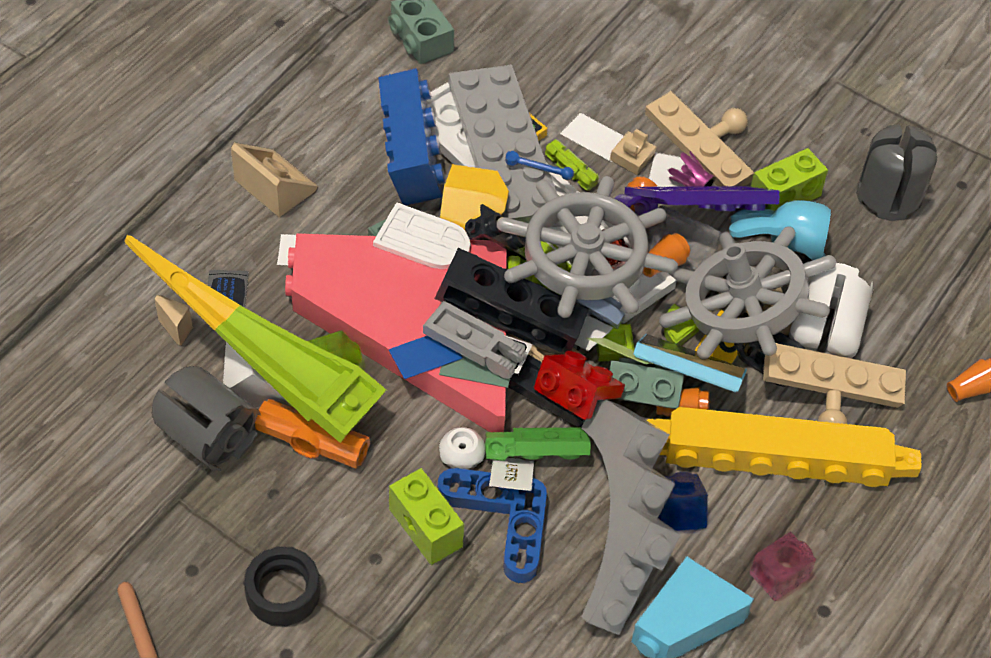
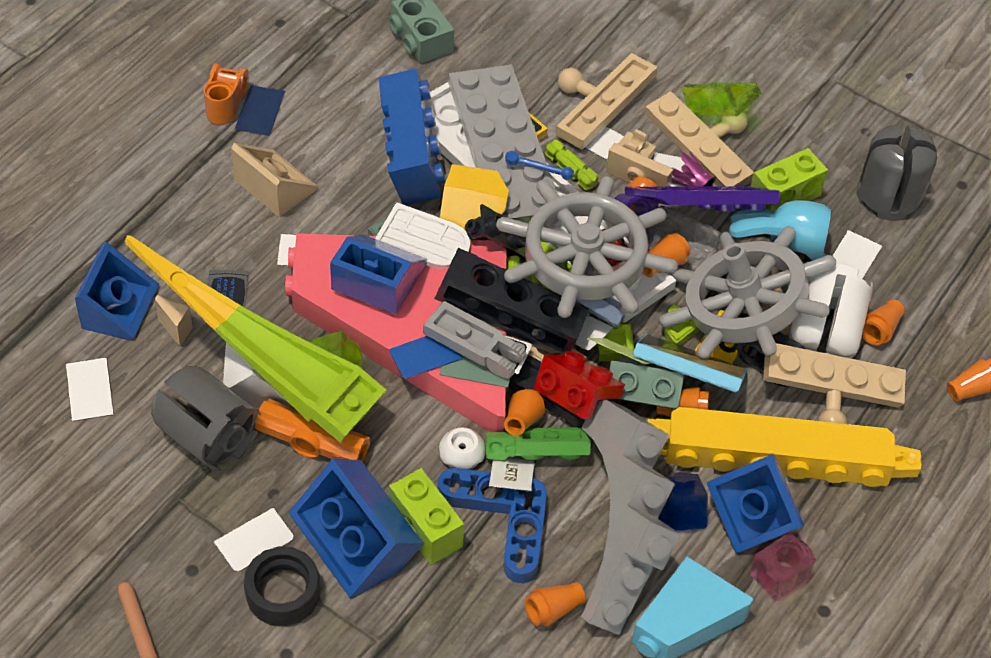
(89, 389): none -> white sticker
(114, 295): none -> blue slope
(224, 93): none -> orange piece
(253, 538): none -> white sticker
(259, 110): none -> dark blue sticker
(355, 526): none -> blue slope
(375, 272): none -> blue slope
(524, 410): none -> orange cone
(551, 603): none -> orange cone
(601, 102): none -> tan plate
(630, 164): none -> tan plate
(720, 98): none -> clear neon green bracket
(755, 503): none -> blue slope
(856, 252): none -> white sticker
(882, 322): none -> orange cone

